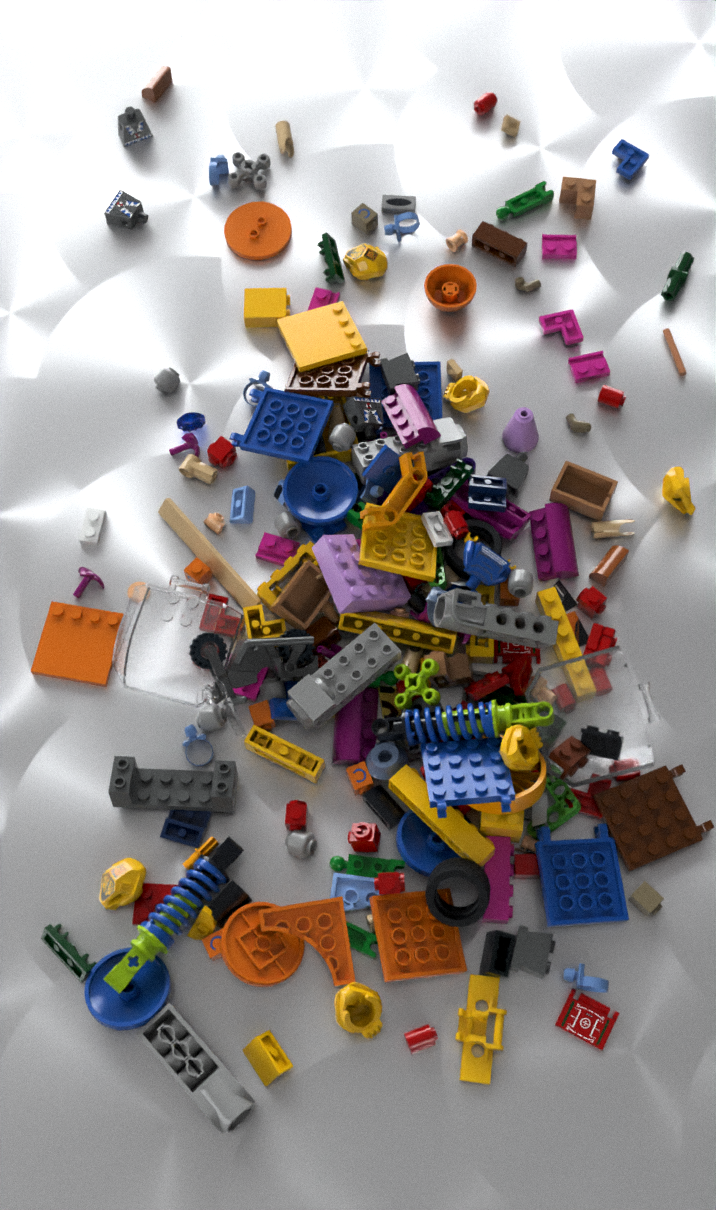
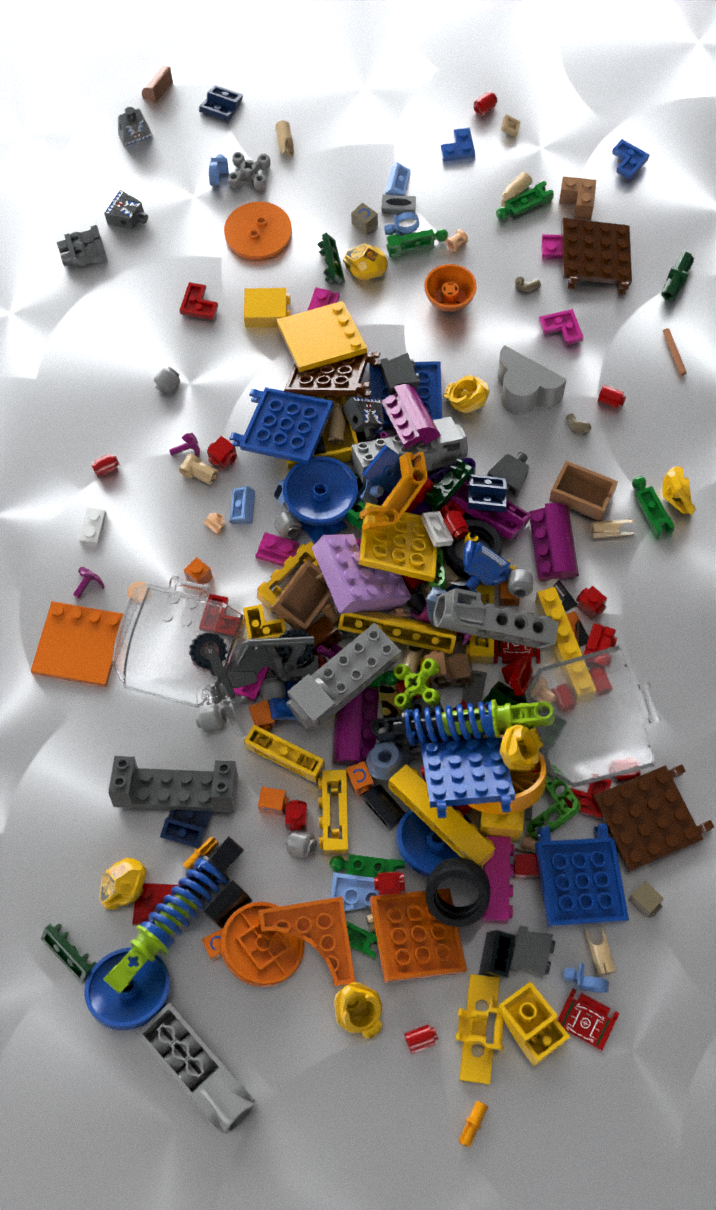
(83, 248): none -> dark grey hips
(105, 465): none -> red brick
(190, 732): medium blue piece -> none
(191, 421): clear blue gear -> none
(195, 306): none -> red plate
(204, 925): yellow plate -> none
(208, 554): tan tile -> none
(221, 103): none -> dark blue slope
(264, 376): medium blue piece -> none
(267, 1057): yellow panel -> none
(272, 800): none -> orange brick
(333, 845): none -> yellow brick
(342, 437): light grey head -> none
(364, 837): red brick -> none
(397, 180): none -> light blue slope
(407, 242): none -> green plate
(454, 370): tan tile -> none
(461, 149): none -> blue plate
(473, 1124): none -> light orange axle
(486, 685): red plate -> none
(499, 244): reddish brown brick -> none
(516, 187): none -> tan piece
(521, 431): lavender cone -> none
(527, 383): none -> light grey brick
(533, 1023): none -> yellow slope
(540, 810): white sticker -> none
(570, 756): copper bracket -> none
(589, 366): dark pink plate -> none
(596, 253): none -> reddish brown plate
(601, 955): none -> tan piece
(602, 744): black bracket -> none
(609, 565): dark orange brick -> none
(652, 507): none -> green plate

